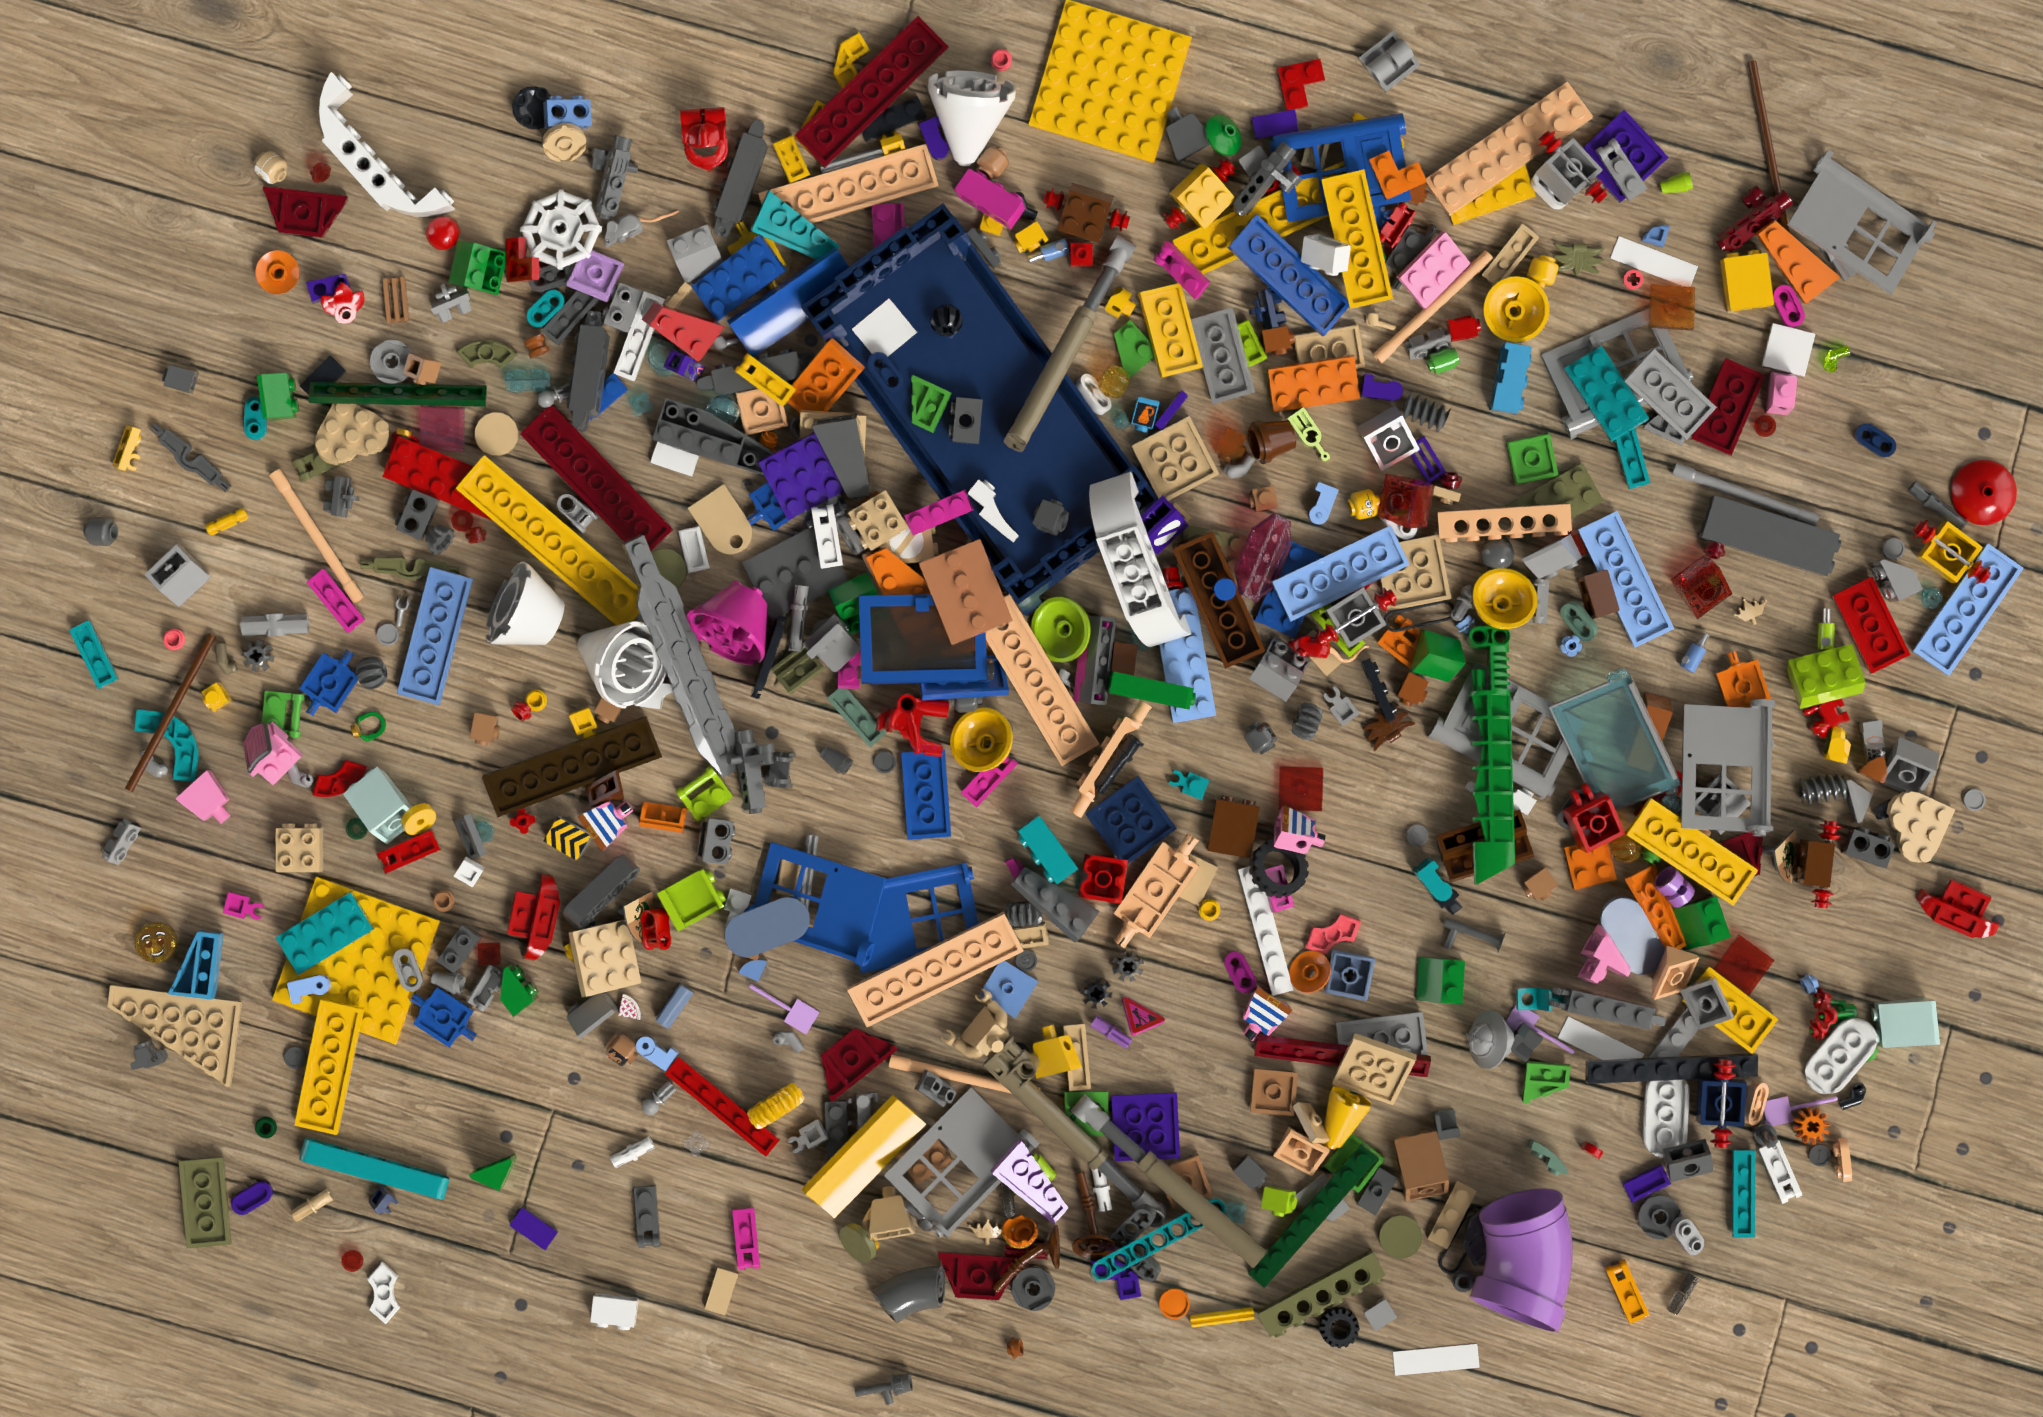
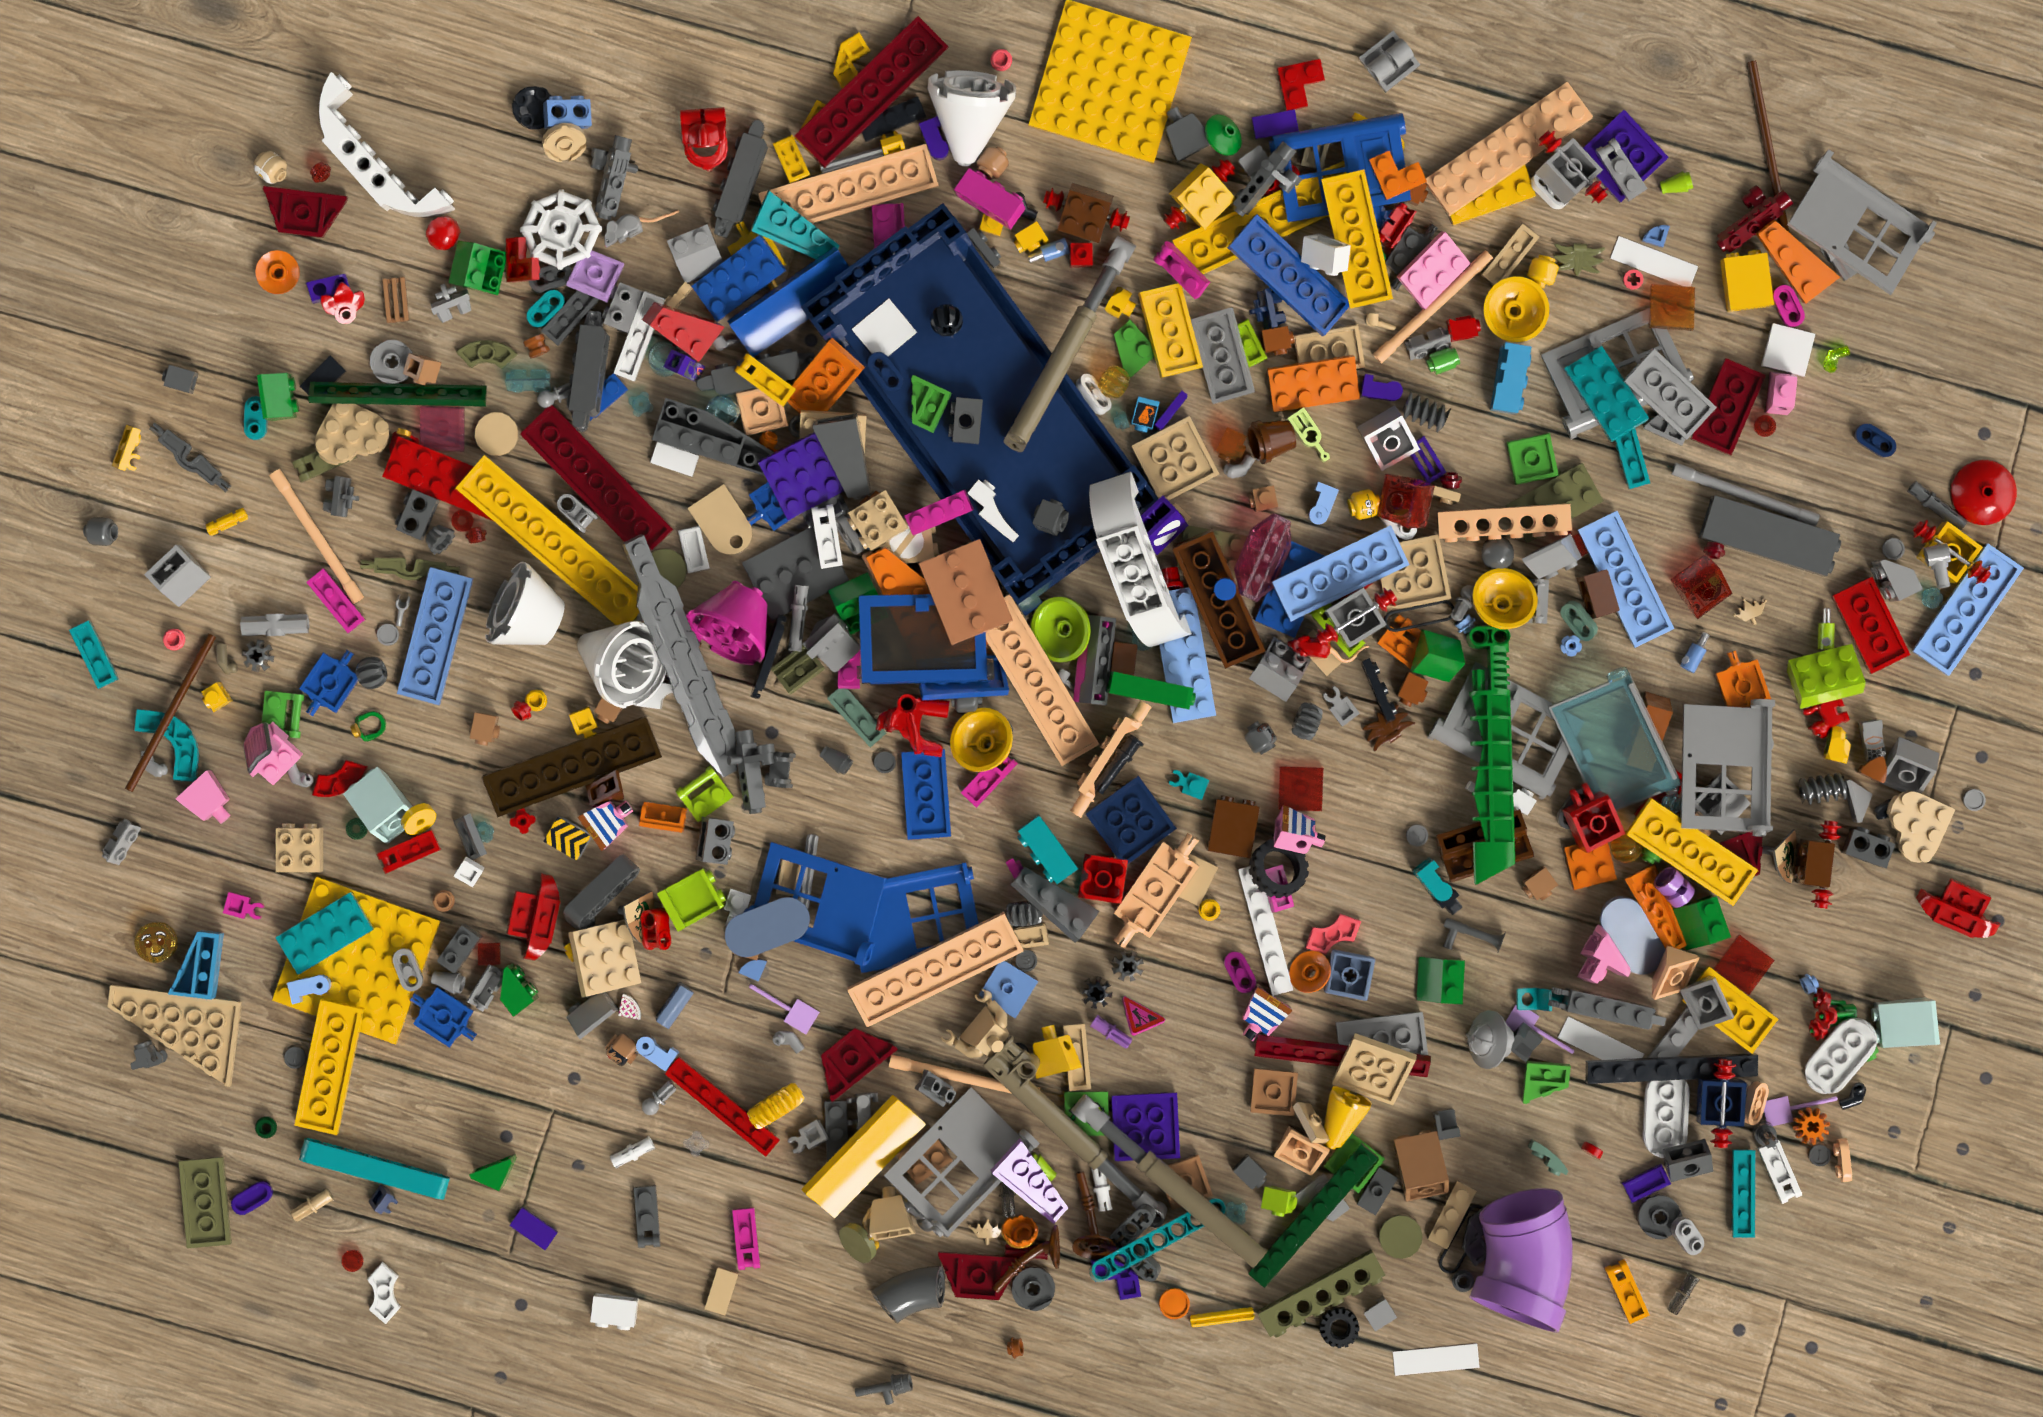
(1938, 558): none -> light grey pin

